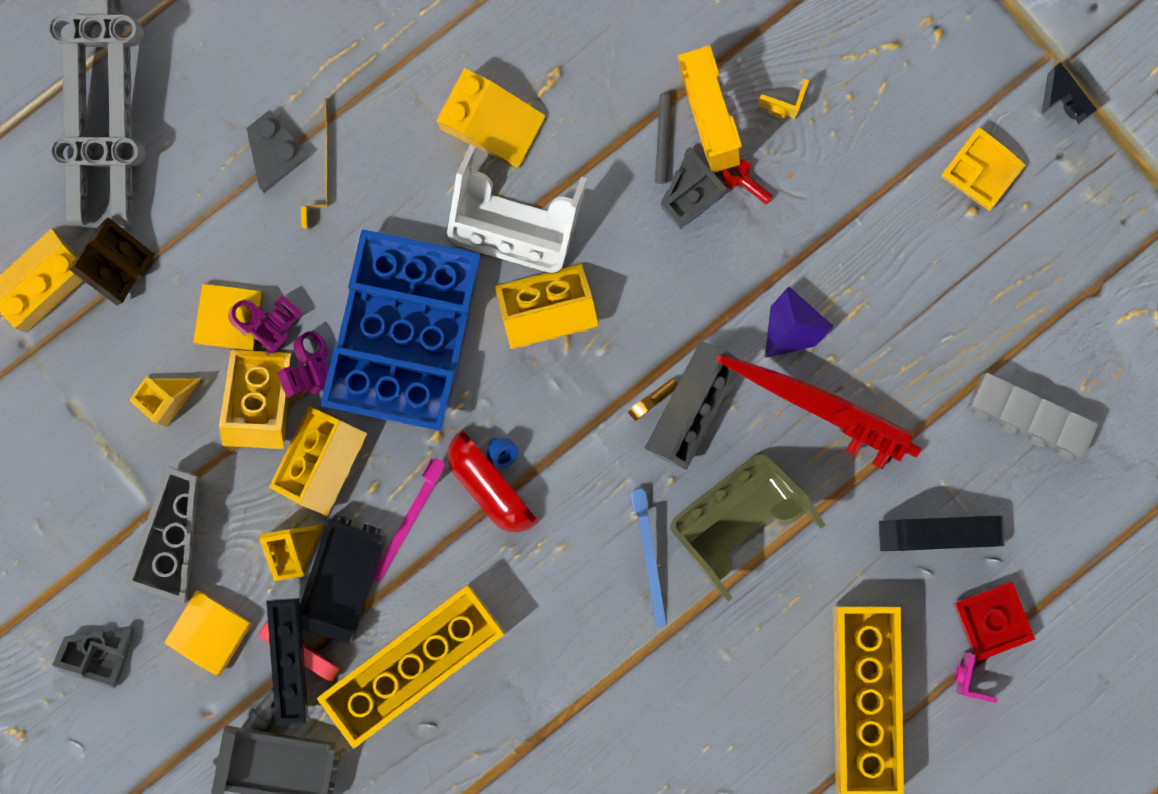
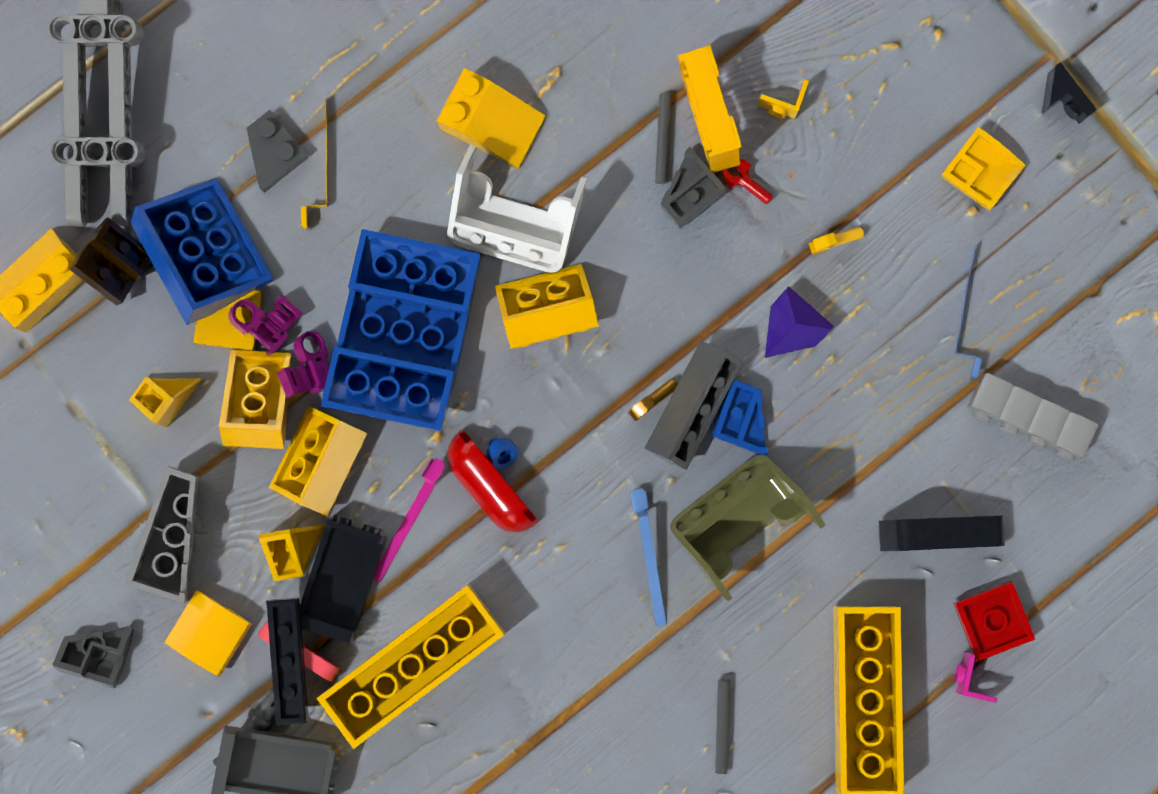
(200, 249): none -> blue slope
(722, 729): none -> dark grey bar
(741, 419): none -> blue wing
(831, 240): none -> yellow bar
(849, 417): red piece -> none
(977, 361): none -> medium blue piece

